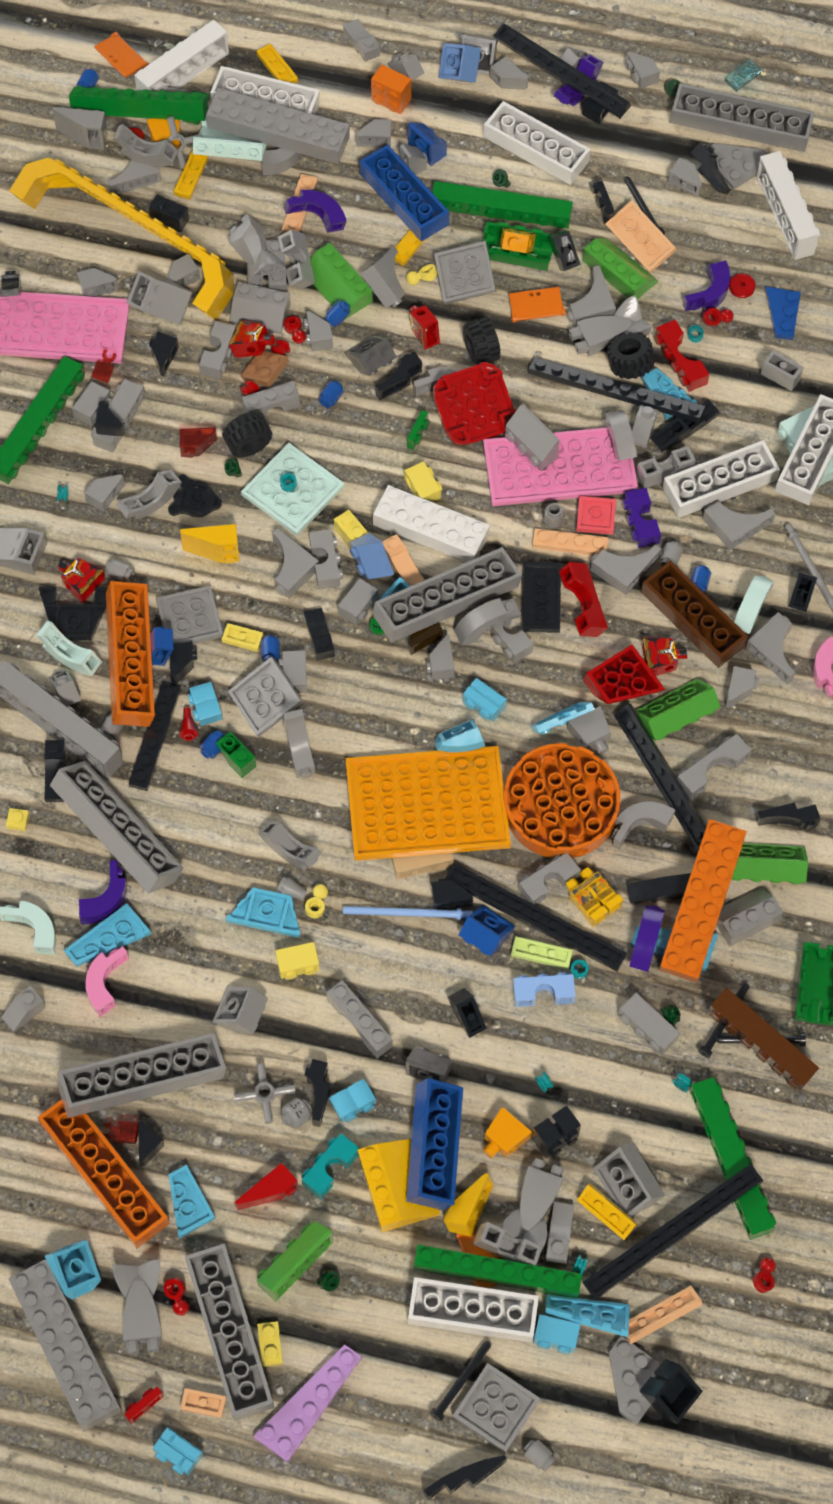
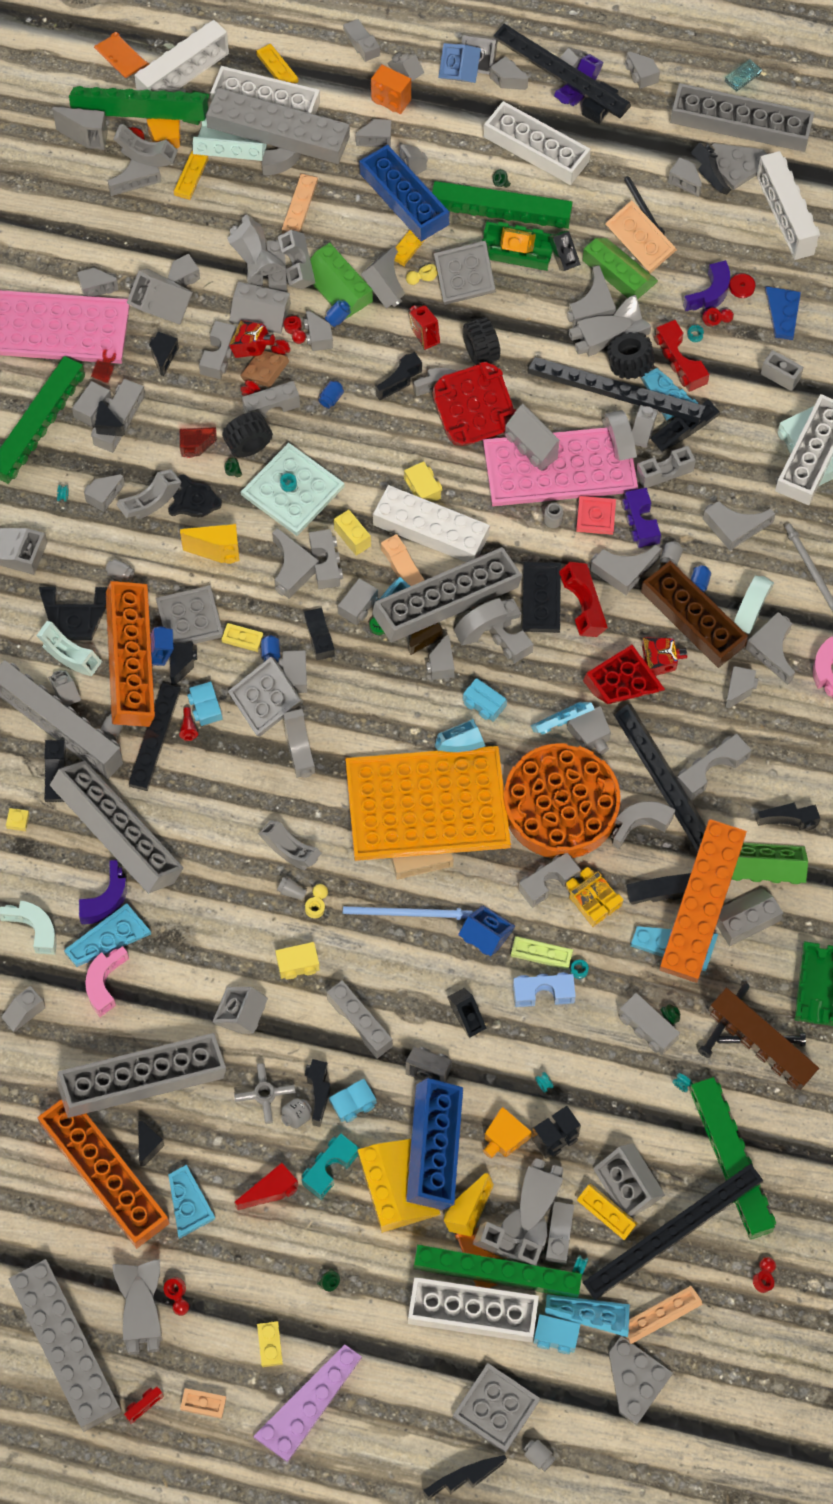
(10, 284): black slope -> none
(50, 174): yellow arch -> none
(74, 1269): medium azure slope -> none
(81, 578): red torso -> none
(88, 79): blue brick -> none
(124, 1132): clear red plate -> none
(169, 213): black brick -> none
(177, 1451): medium azure brick -> none
(184, 140): light grey bar -> none
(208, 747): blue brick -> none
(229, 1332): light grey brick -> none
(236, 754): green slope -> none
(266, 912): medium azure wing -> none
(295, 1260): bright green slope -> none
(319, 204): dark purple arch -> none
(370, 557): medium blue slope -> none
(371, 354): flat silver slope -> none
(415, 436): green plate -> none
(427, 142): blue slope -> none
(438, 1412): black bar -> none
(449, 895): black slope -> none
(530, 305): orange door -> none
(537, 918): black plate -> none
(569, 542): light nougat plate -> none
(603, 200): black plate -> none
(647, 938): dark purple arch -> none
(671, 87): dark green plate -> none
(671, 1391): black piece -> none
(678, 708): bright green slope -> none
(721, 478): white brick -> none
(803, 591): black slope -> none

